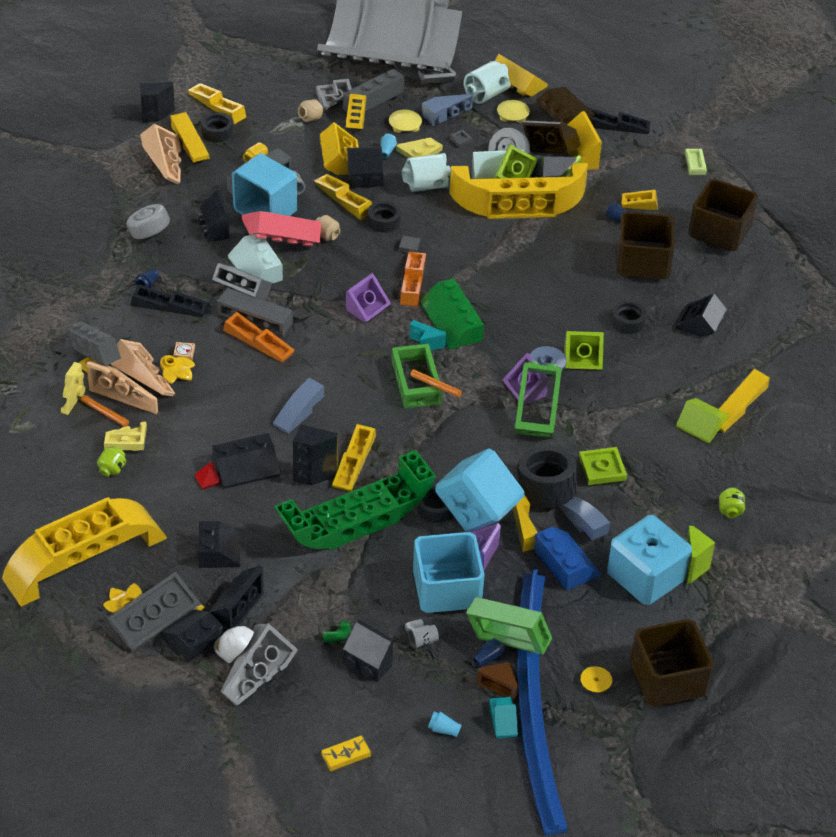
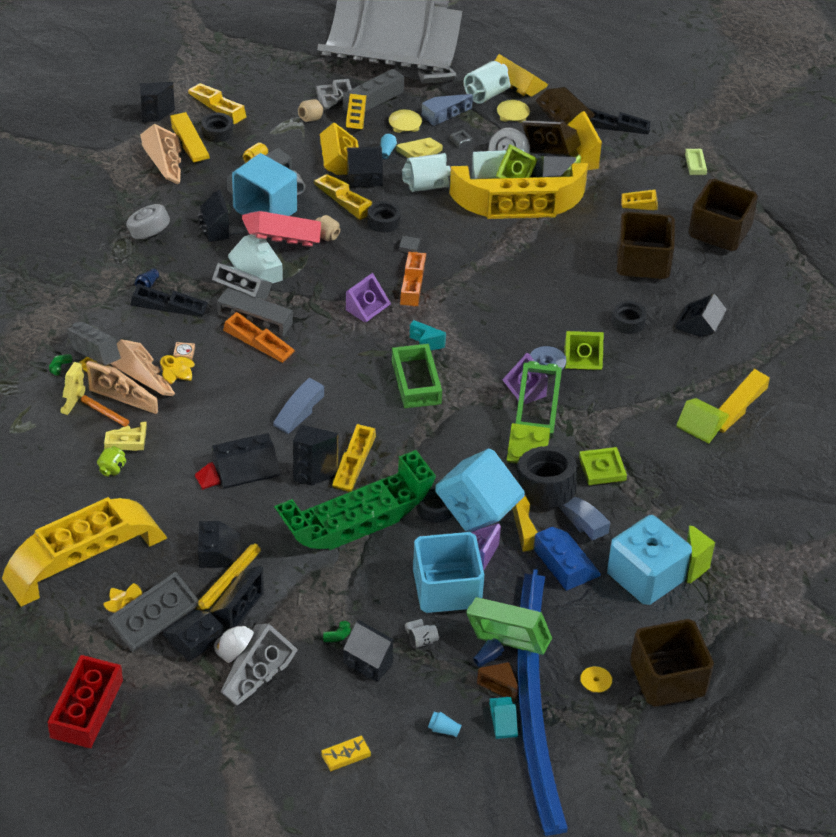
(55, 365): none -> green arm
(85, 701): none -> red brick
(226, 579): none -> yellow axle
(436, 383): orange bar -> none
(453, 314): green slope -> none
(525, 438): none -> lime plate
(614, 212): dark blue cone -> none
(732, 502): lime head -> none

